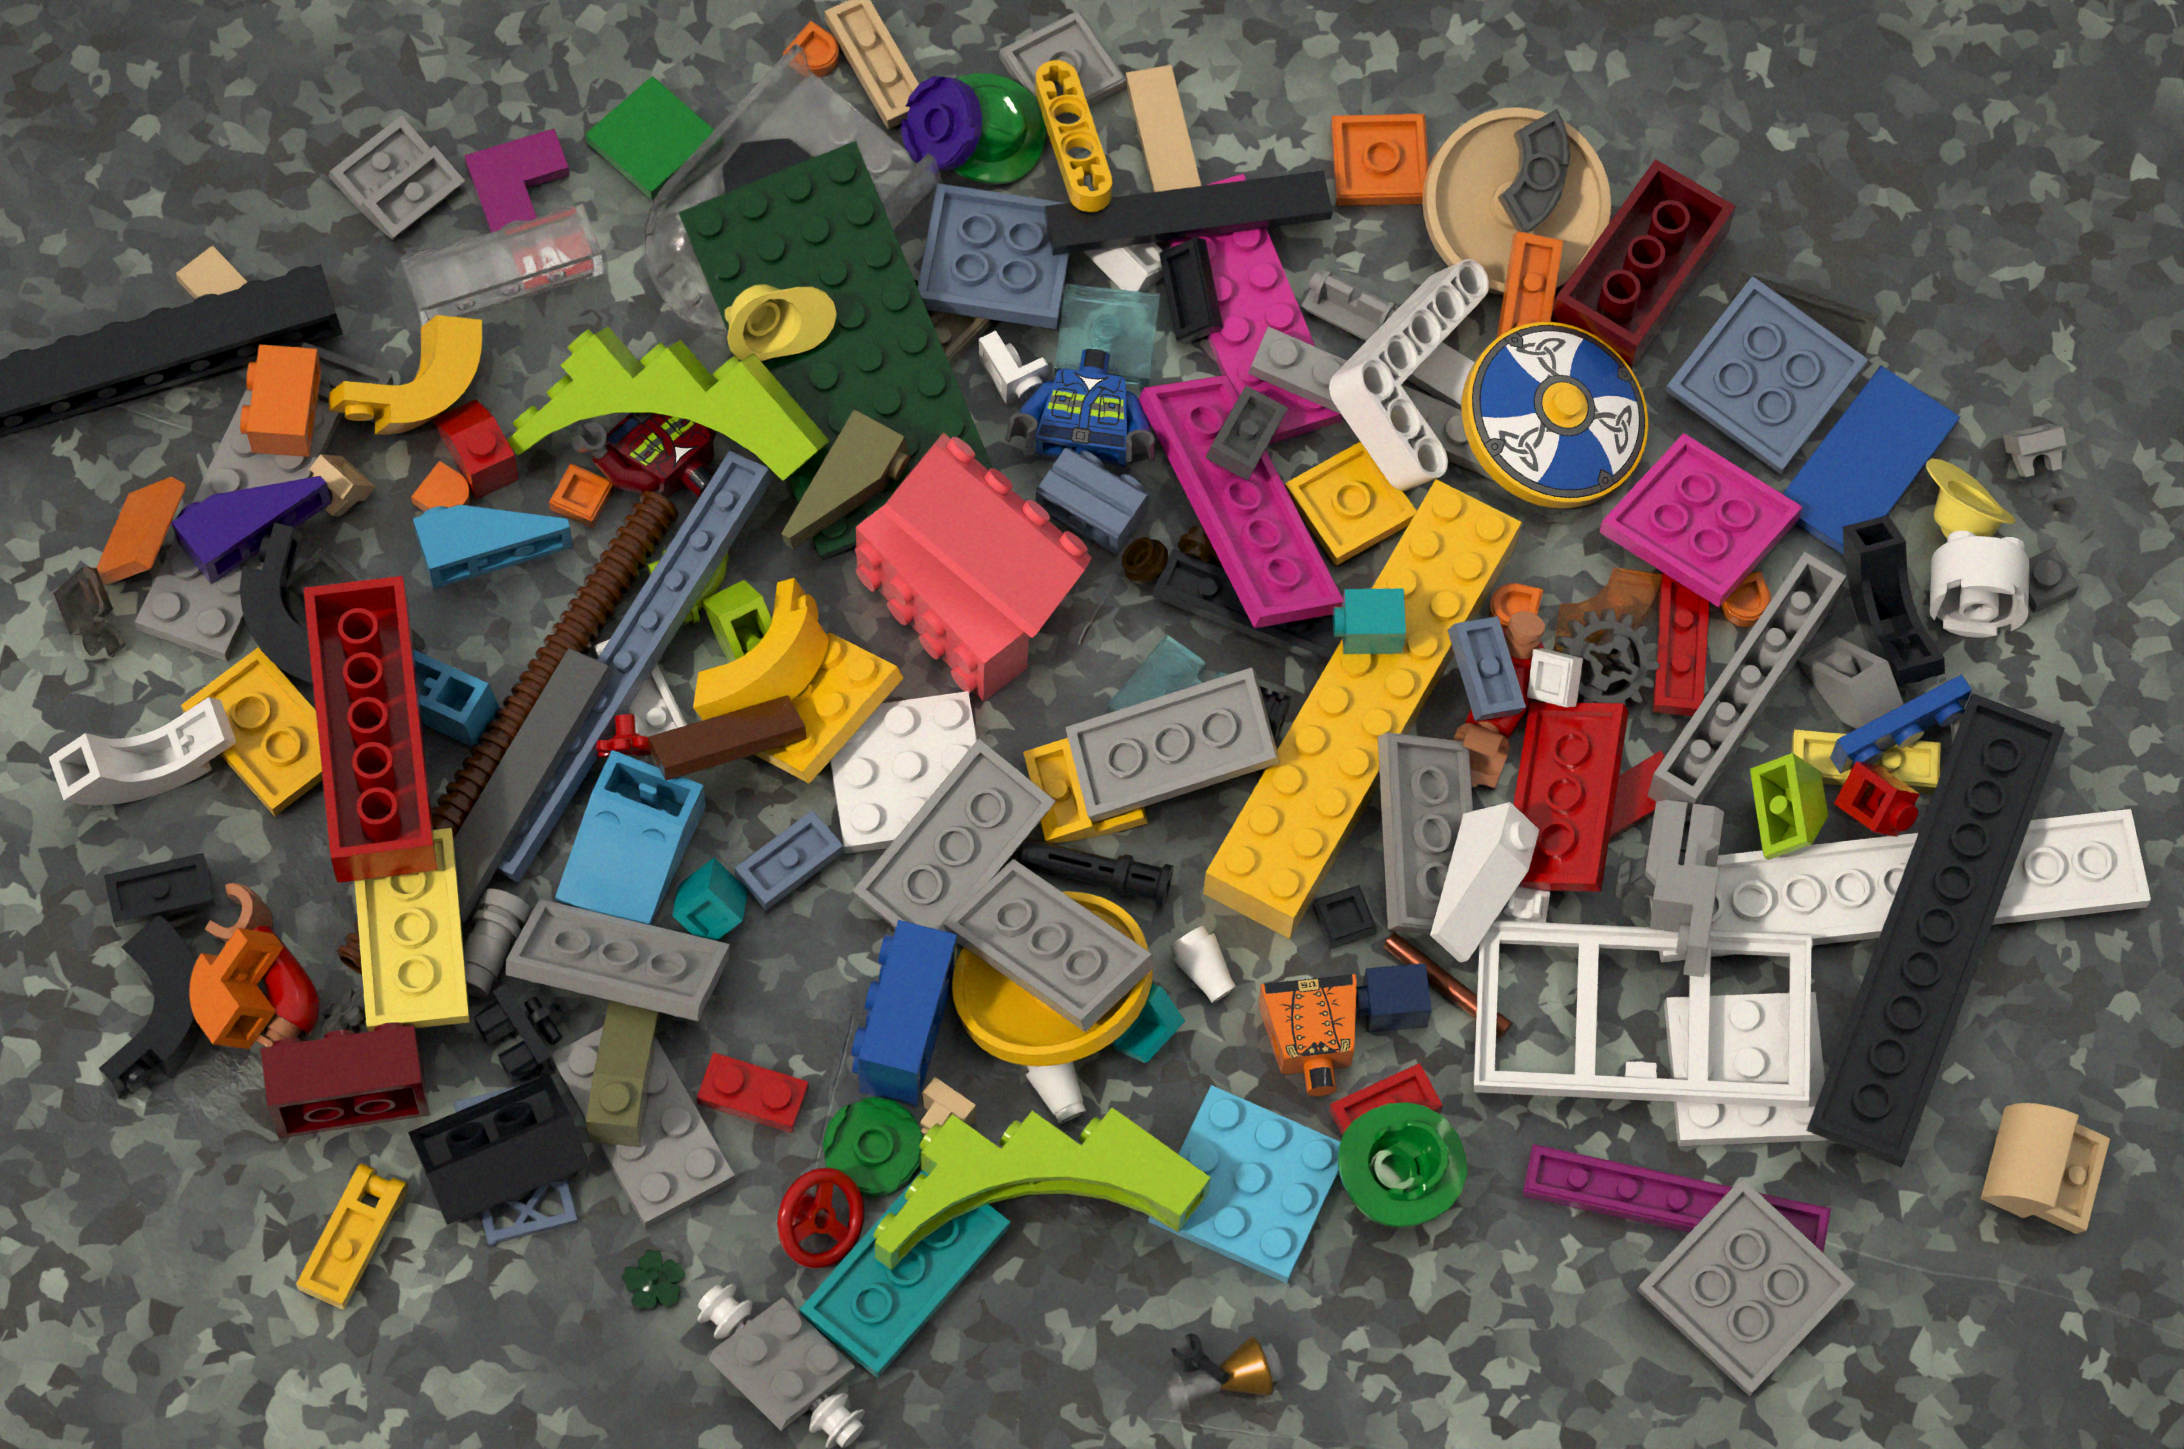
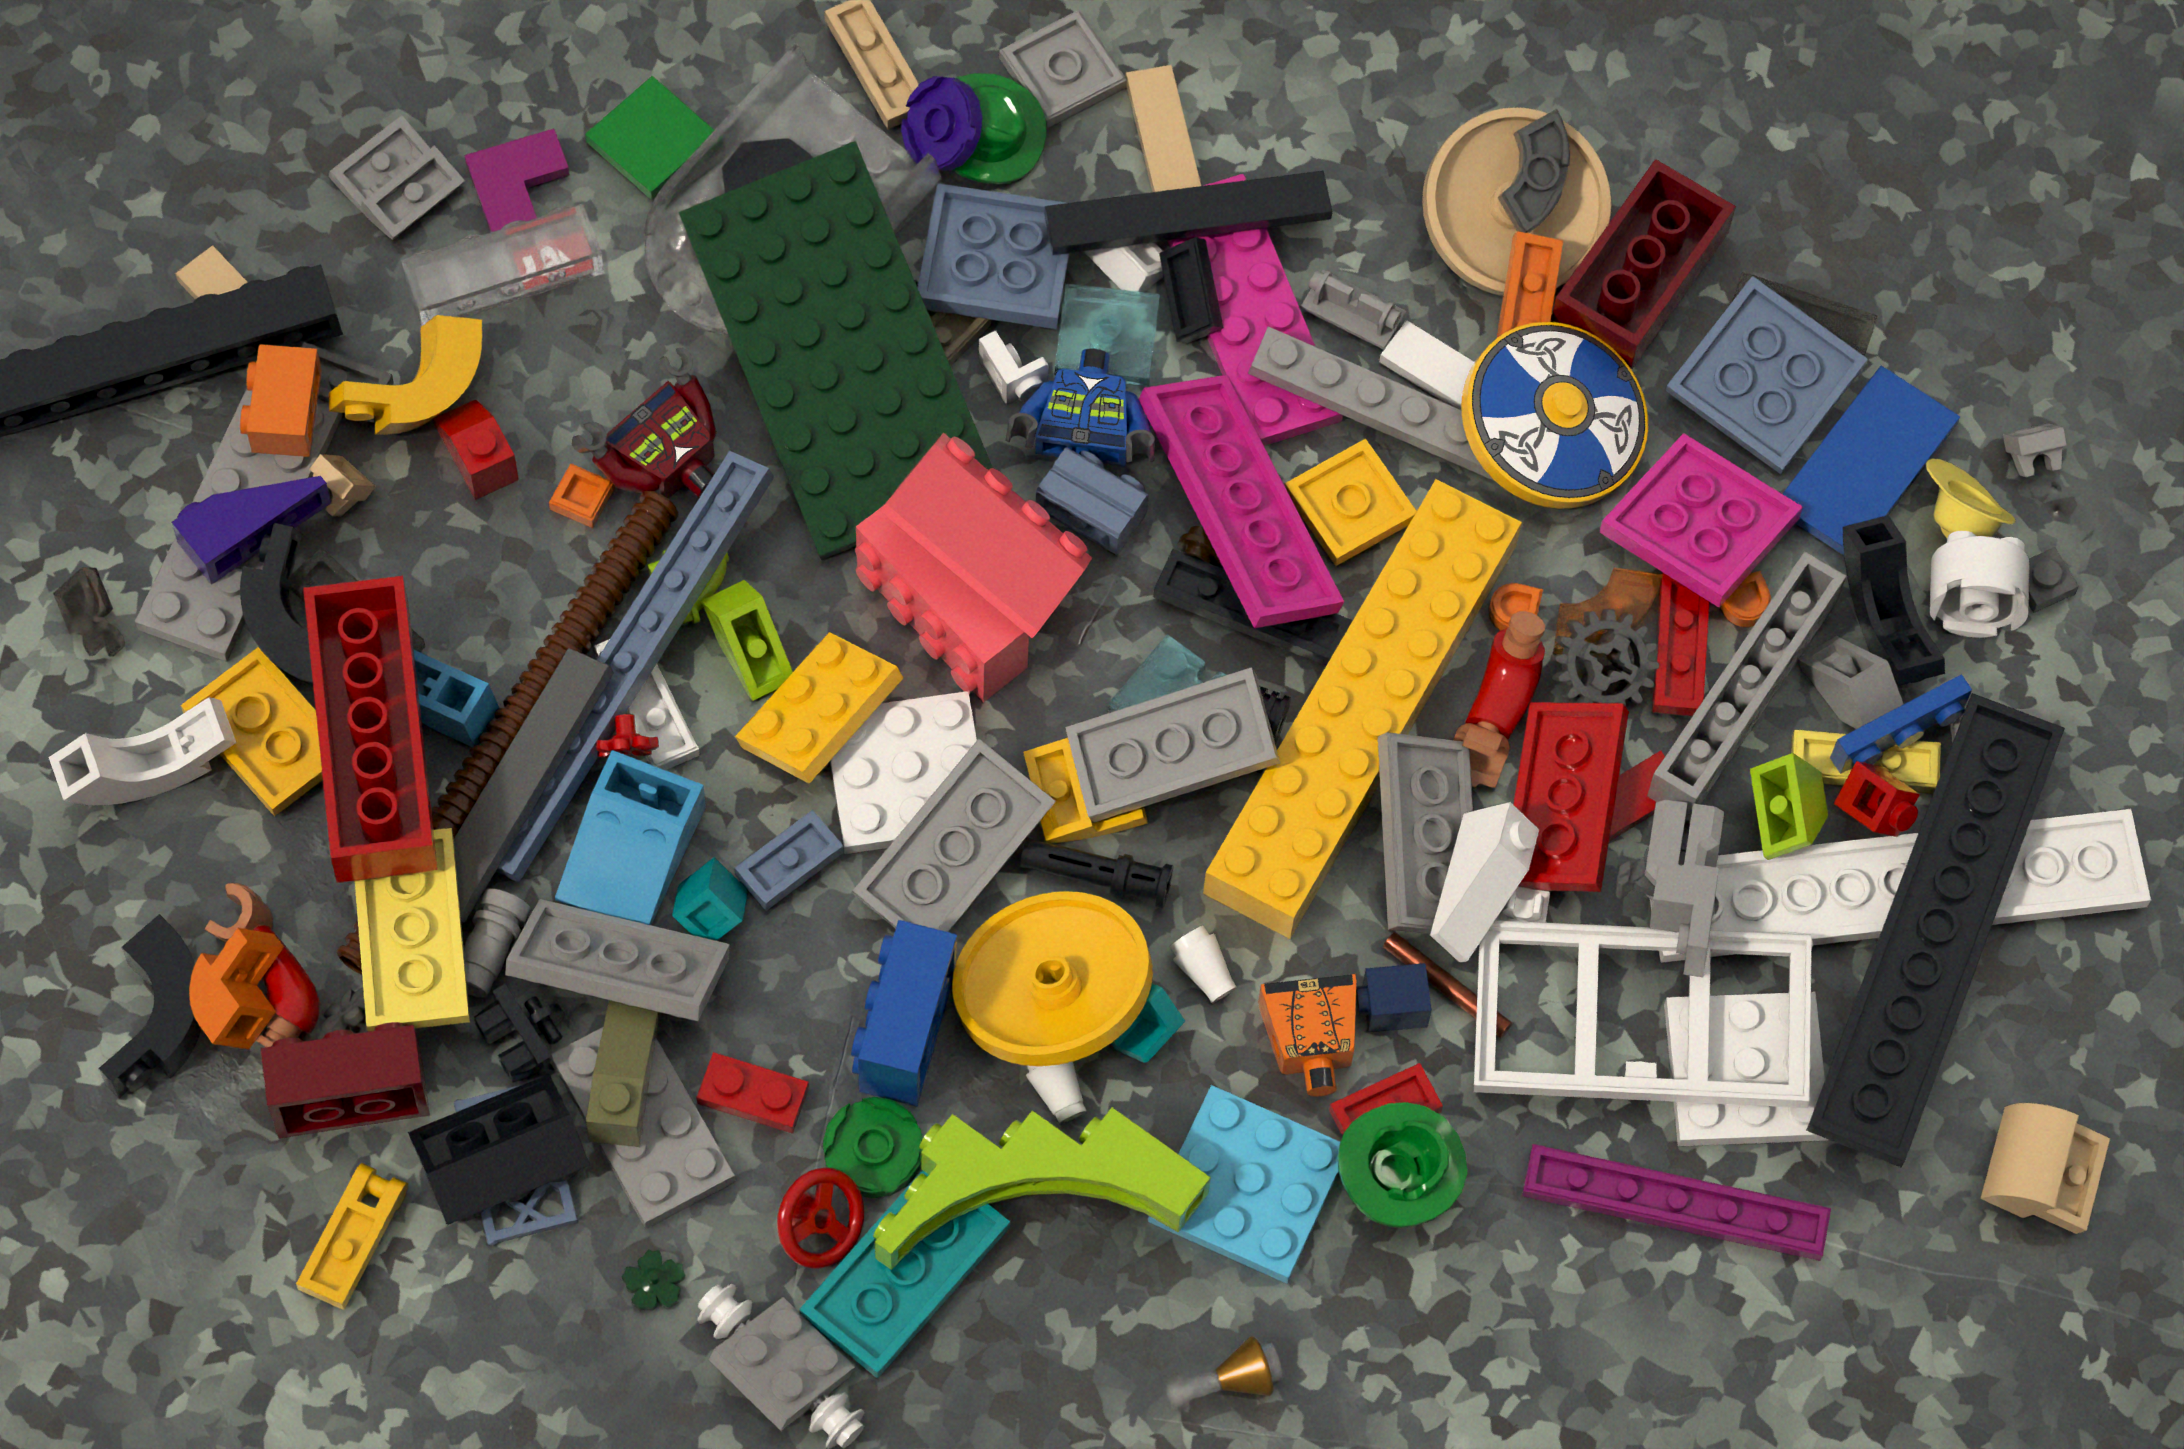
(140, 530): orange tile -> none
(159, 889): black panel -> none
(442, 488): orange tile -> none
(479, 540): dark azure slope -> none
(727, 737): reddish brown tile -> none
(742, 405): lime arch -> none
(776, 666): yellow arch -> none
(778, 321): light yellow piece -> none
(819, 49): orange tile -> none
(850, 475): olive slope -> none
(943, 1102): tan tile -> none
(1049, 945): light grey plate -> none
(1068, 136): yellow beam -> none
(1144, 560): dark brown plate -> none
(1199, 1360): black hand -> none
(1246, 433): dark grey plate -> none
(1344, 917): black tile -> none
(1369, 383): white beam -> none
(1371, 621): teal brick -> none
(1379, 159): orange tile -> none
(1486, 668): sand blue plate -> none
(1554, 677): white tile -> none
(1745, 1286): light grey plate -> none

